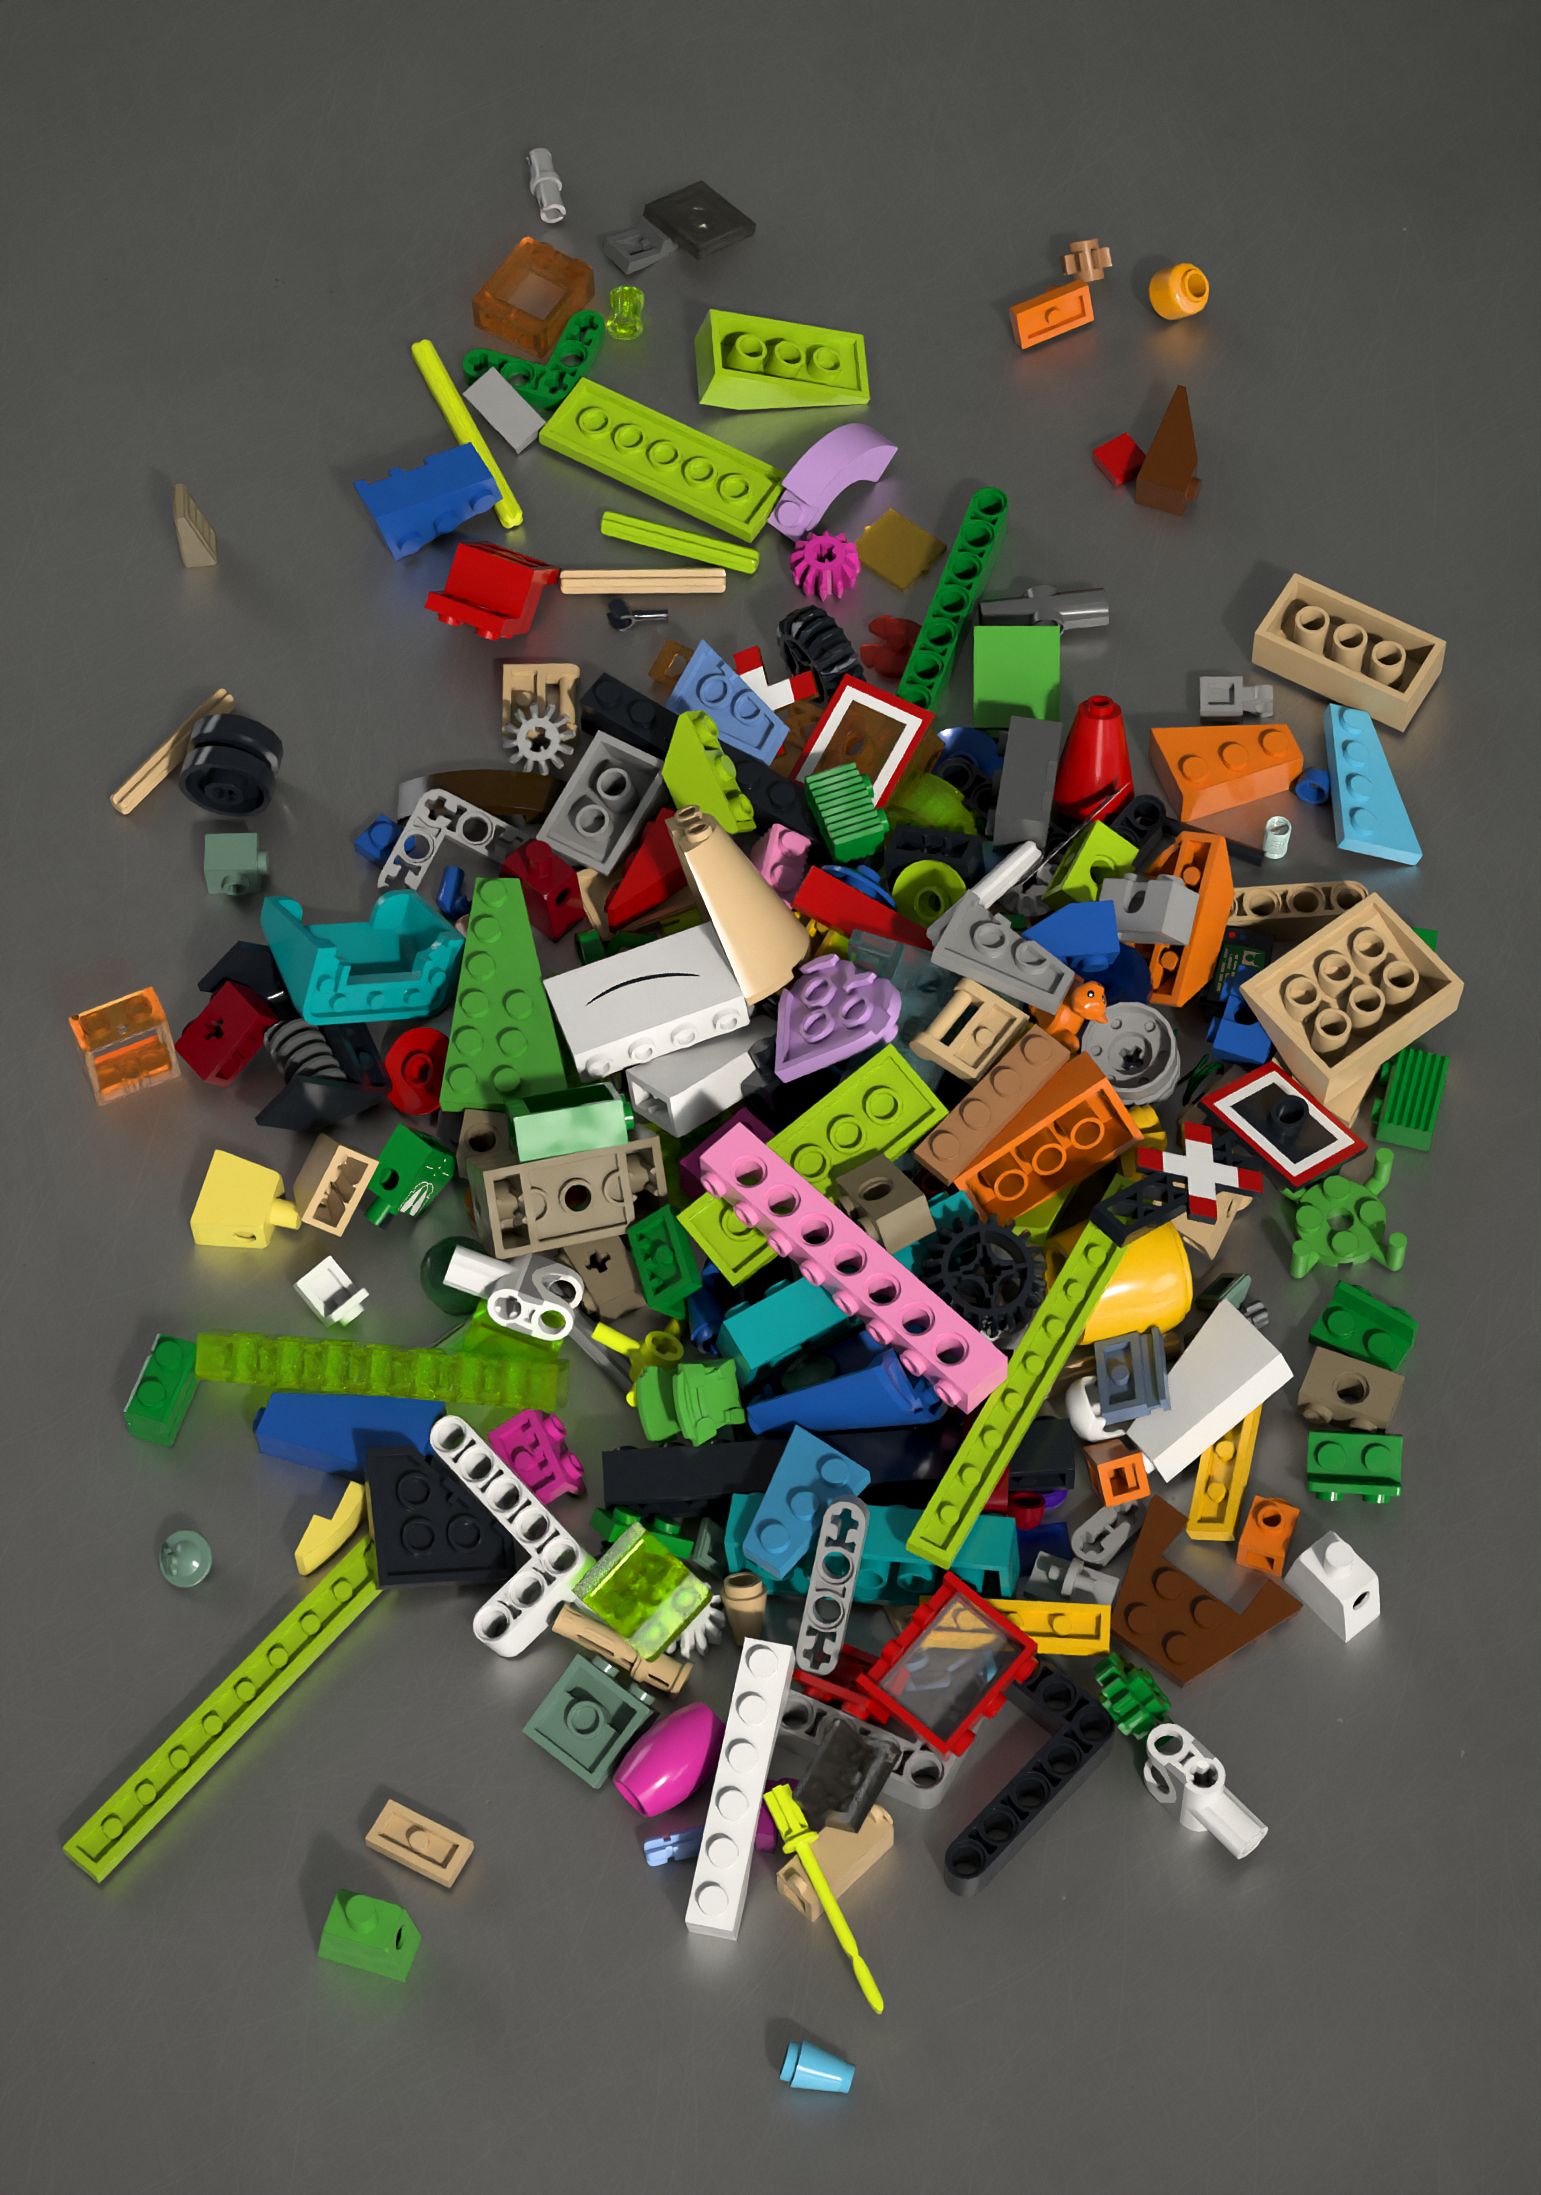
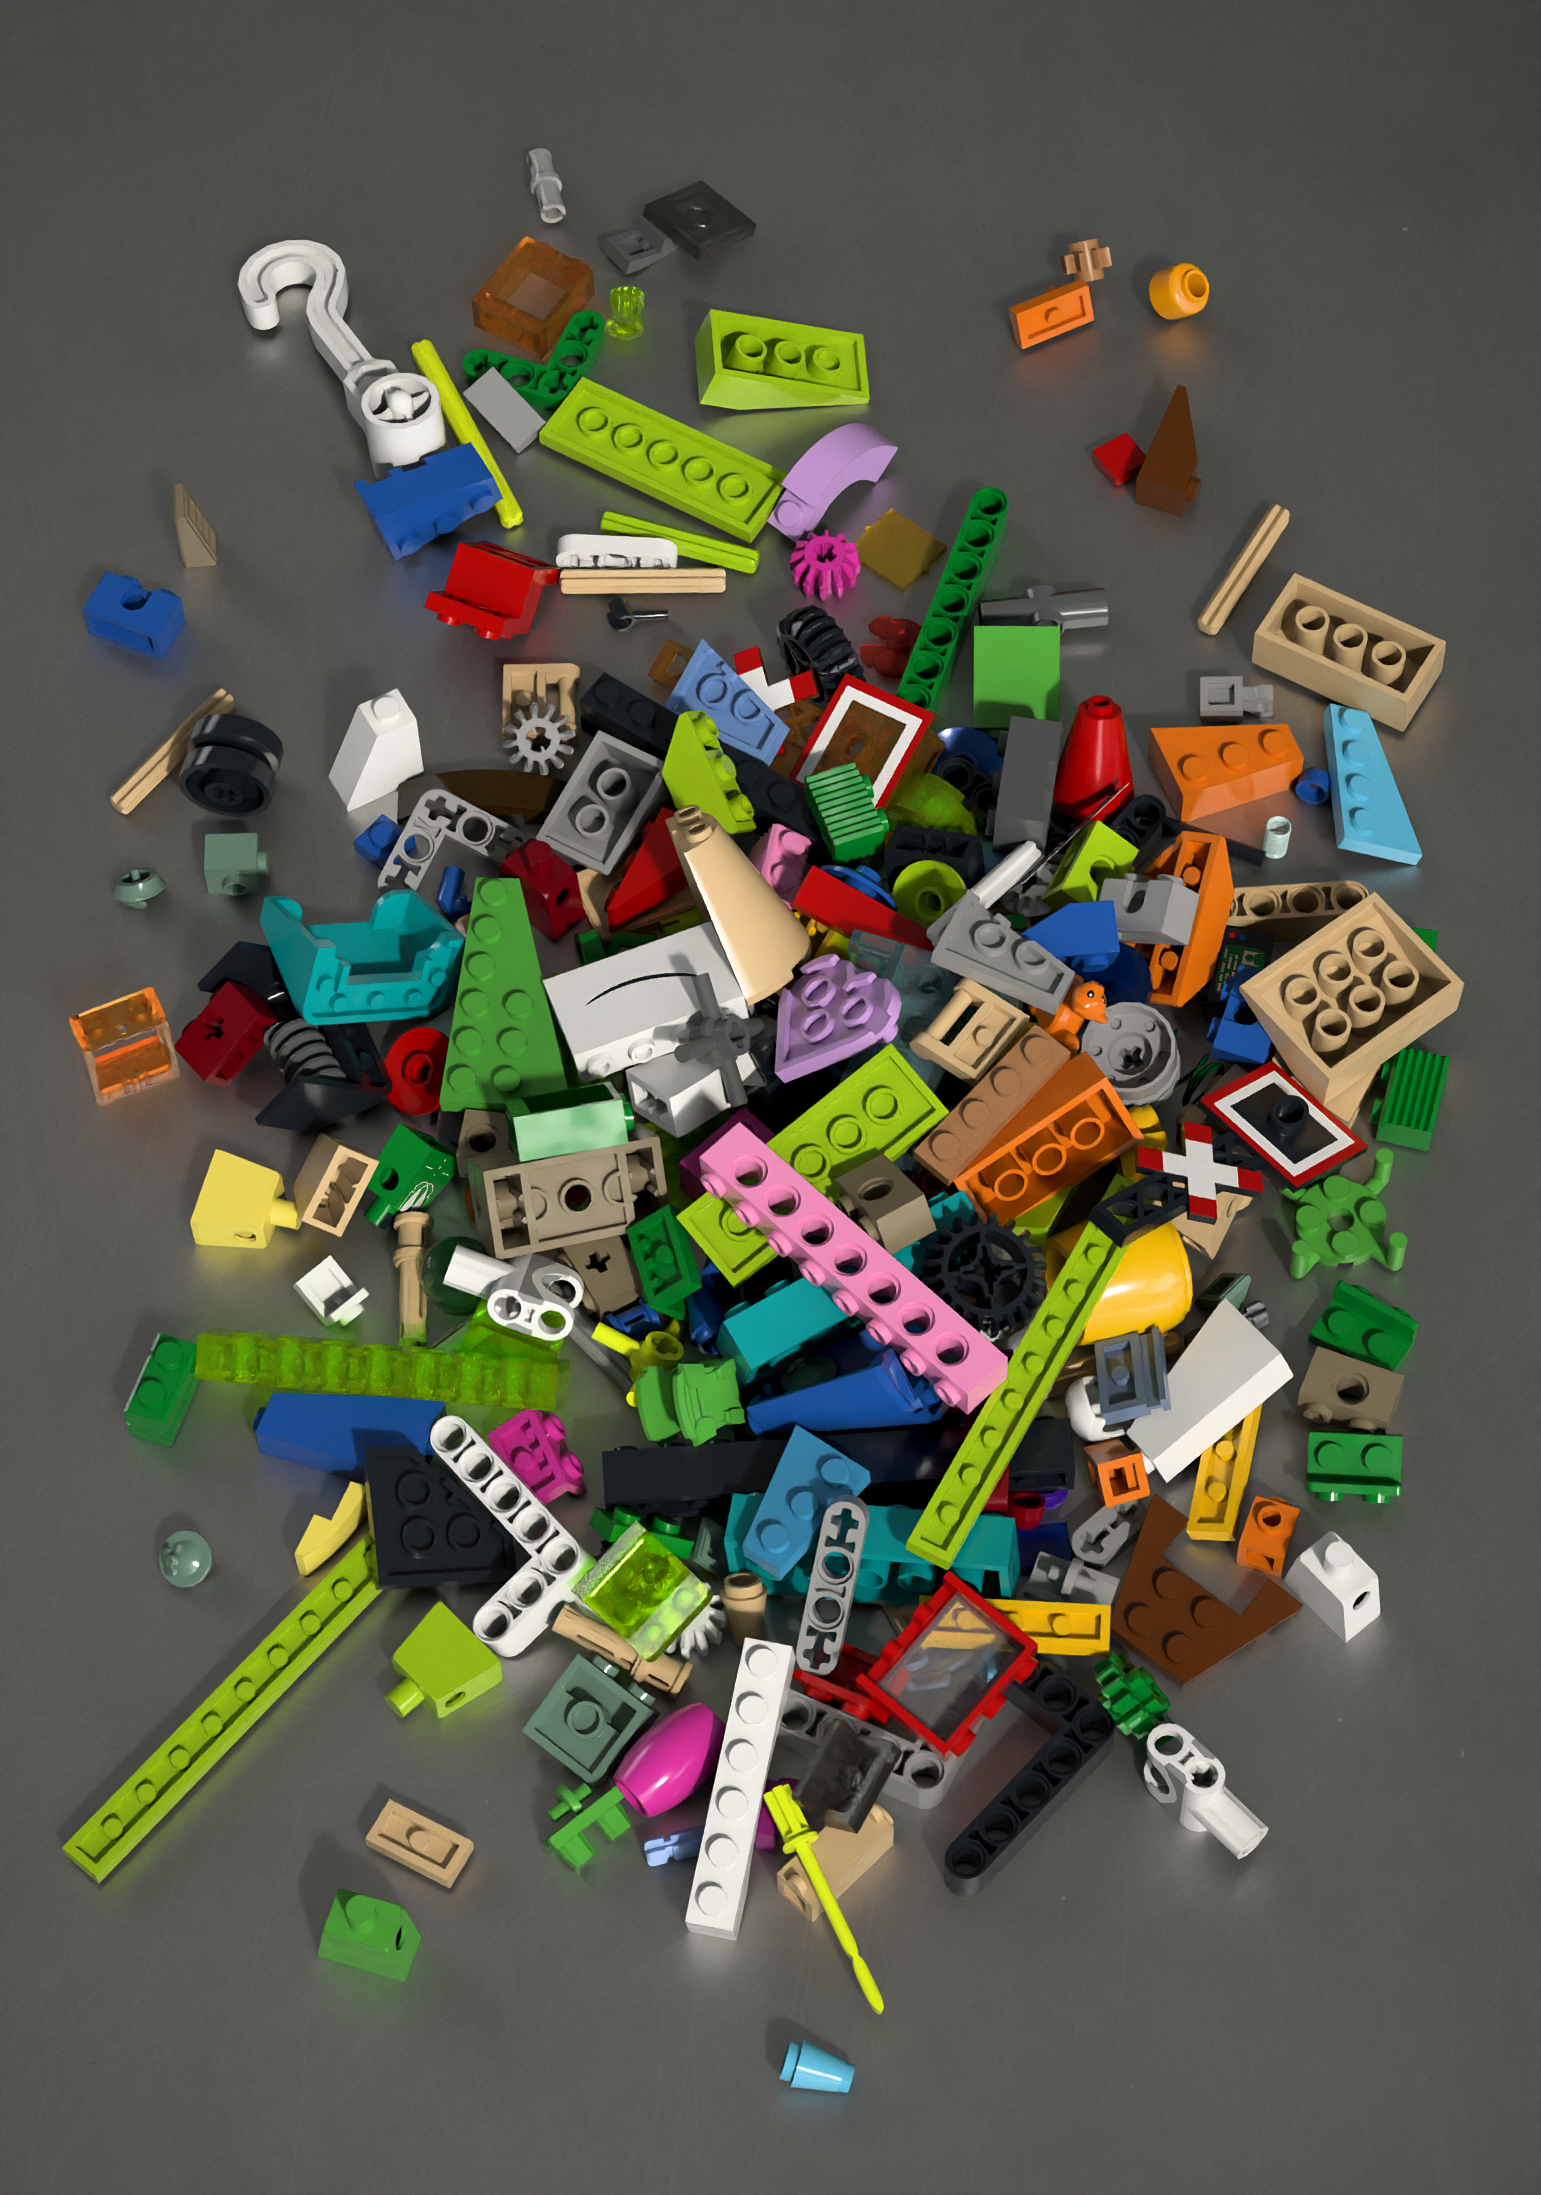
(134, 616): none -> blue brick
(137, 886): none -> sand green hat
(377, 751): none -> white slope
(393, 408): none -> white piece
(413, 1243): none -> tan pin
(441, 1666): none -> lime torso
(593, 552): none -> white beam
(604, 1812): none -> bright green hips
(636, 1321): none -> blue bush
(719, 1040): none -> dark grey bar
(1243, 570): none -> tan axle

